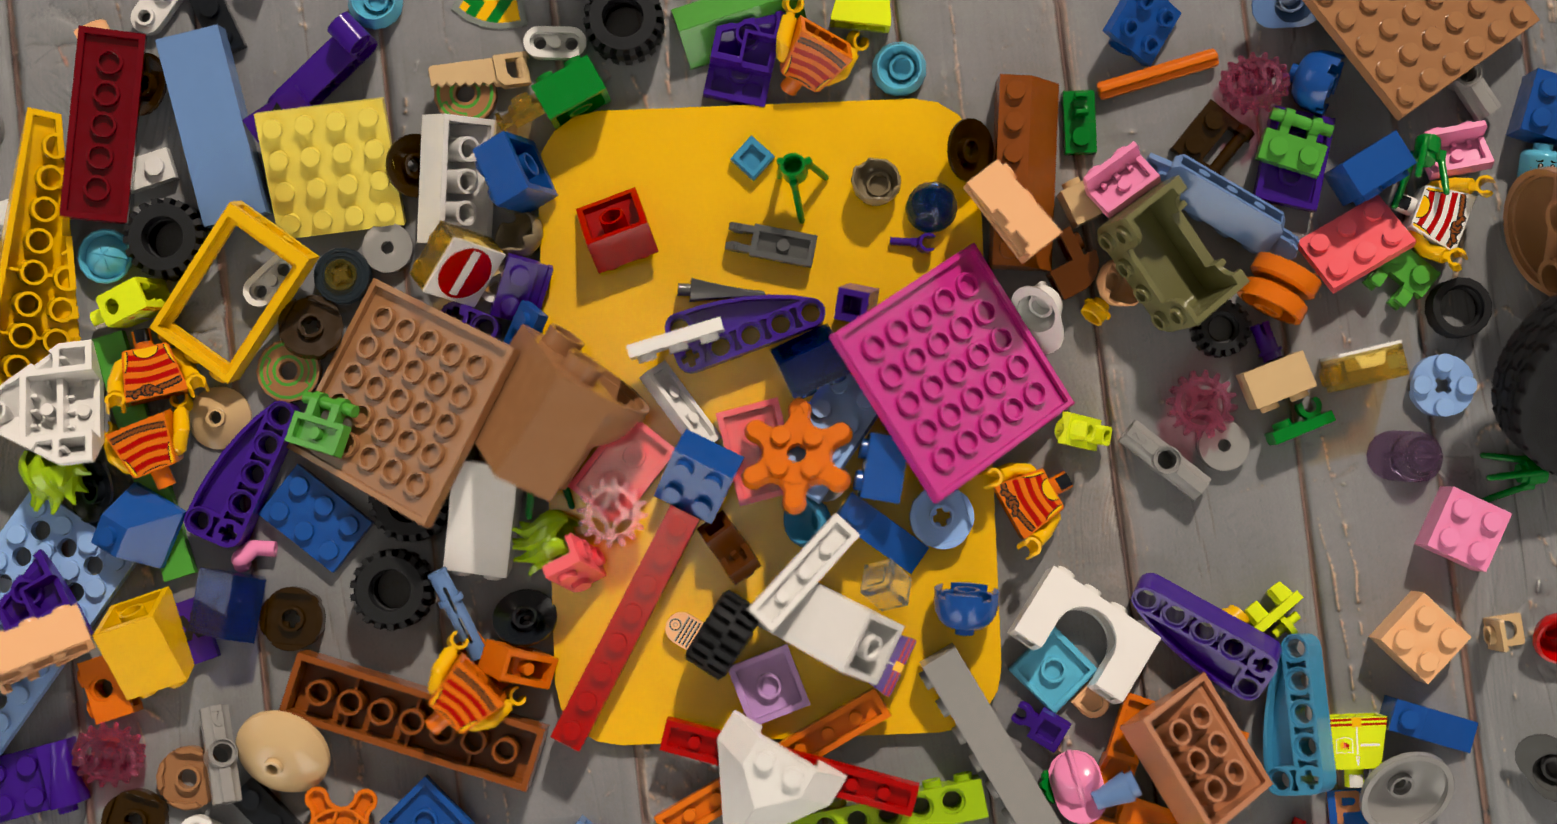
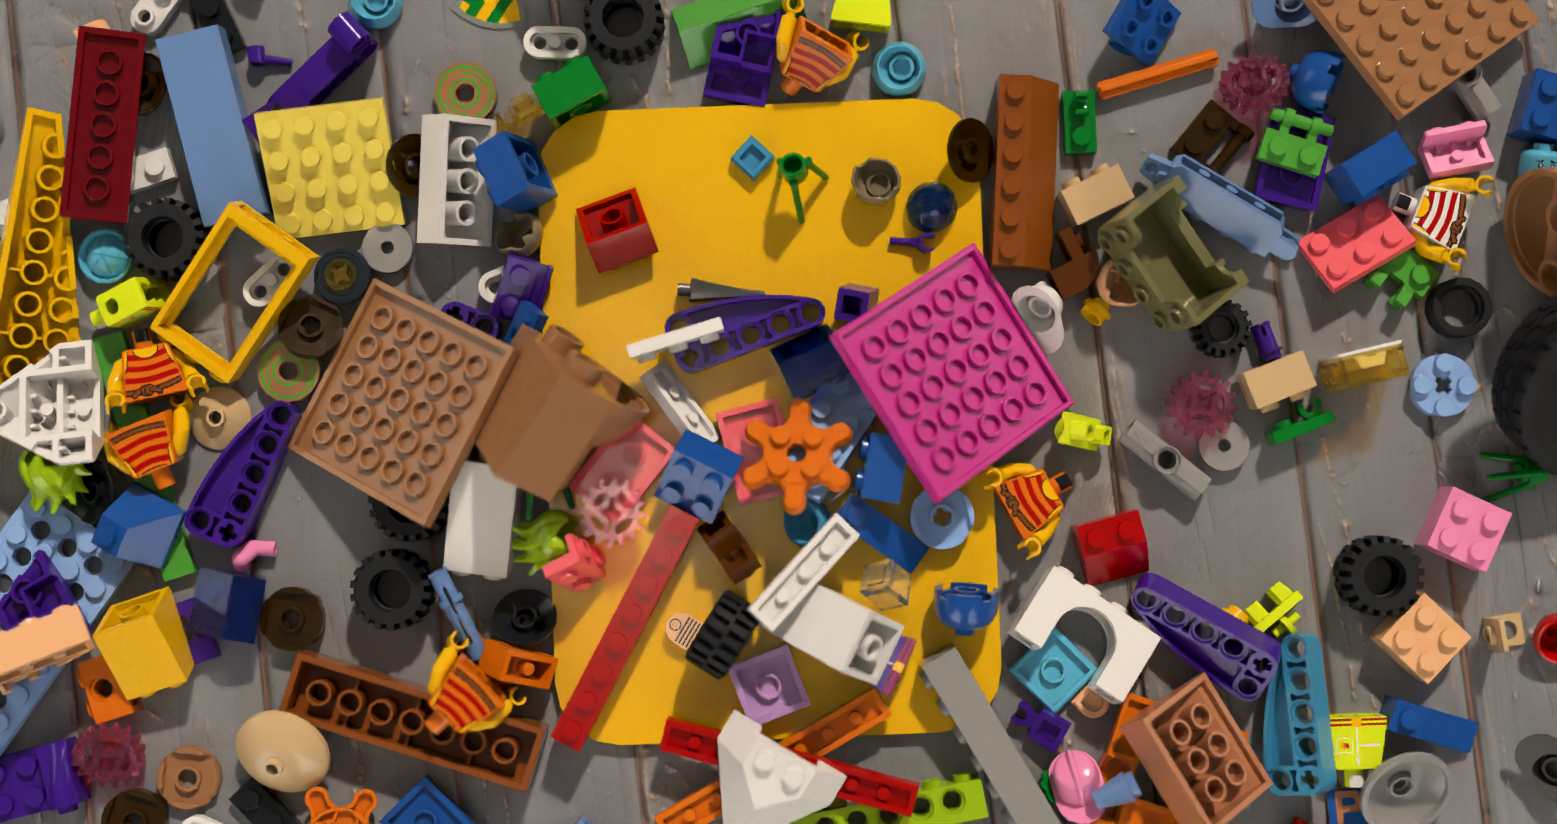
(222, 776): light grey piece -> none
(257, 57): none -> dark purple hand
(316, 518): blue plate -> none
(318, 433): bright green plate -> none
(457, 264): piece -> none
(483, 71): tan piece -> none
(775, 244): dark grey hinge -> none
(1012, 210): light nougat wedge -> none
(1111, 547): none -> red slope
(1120, 180): bright pink bracket -> none
(1279, 288): orange wheel -> none
(1403, 582): none -> black tyre
(1405, 456): clear purple piece -> none
(1426, 152): green plant -> none

